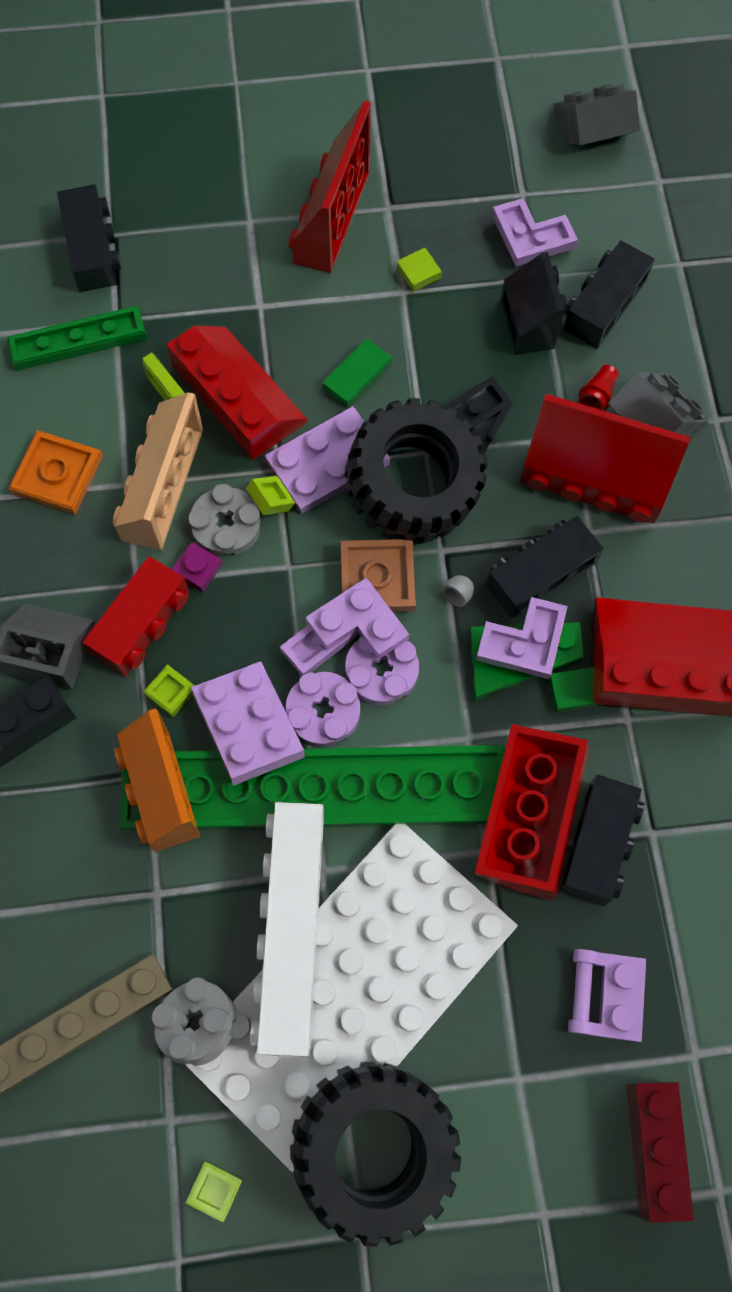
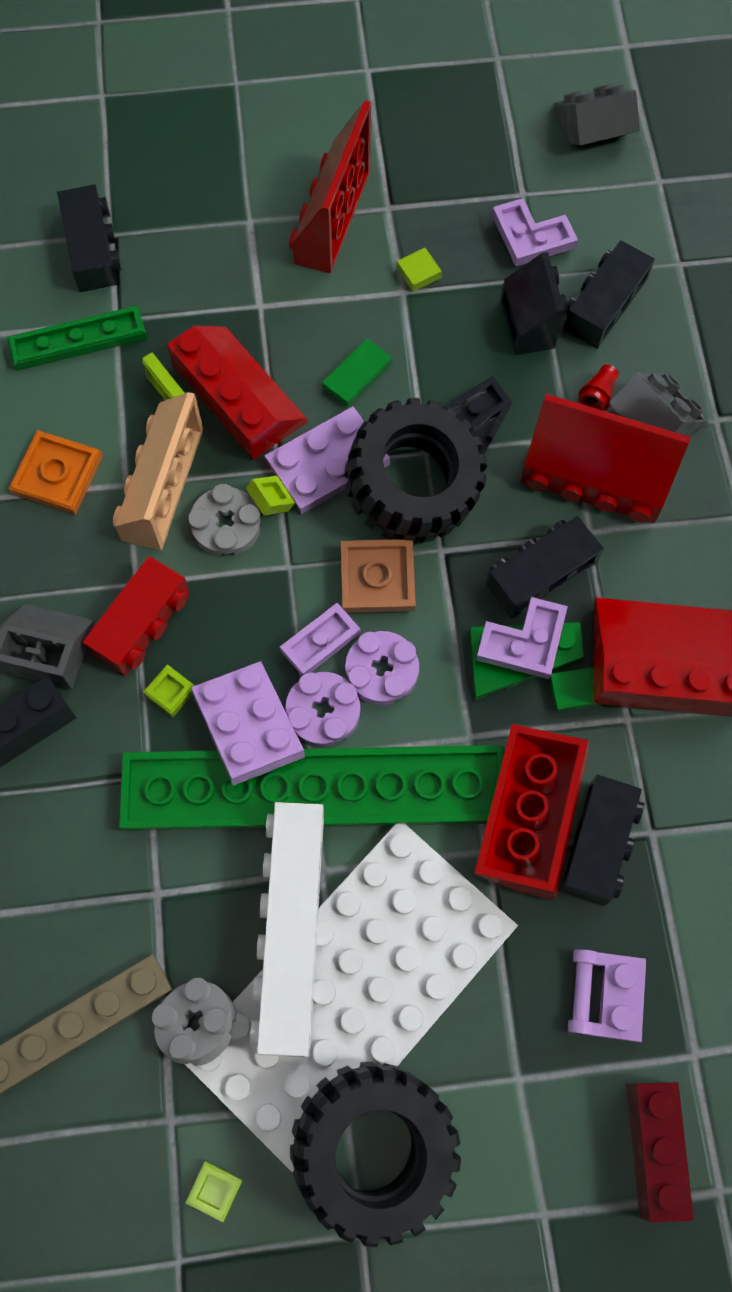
(155, 783): orange slope -> none
(198, 566): magenta plate -> none
(361, 611): lavender plate -> none
(458, 590): light grey hinge -> none

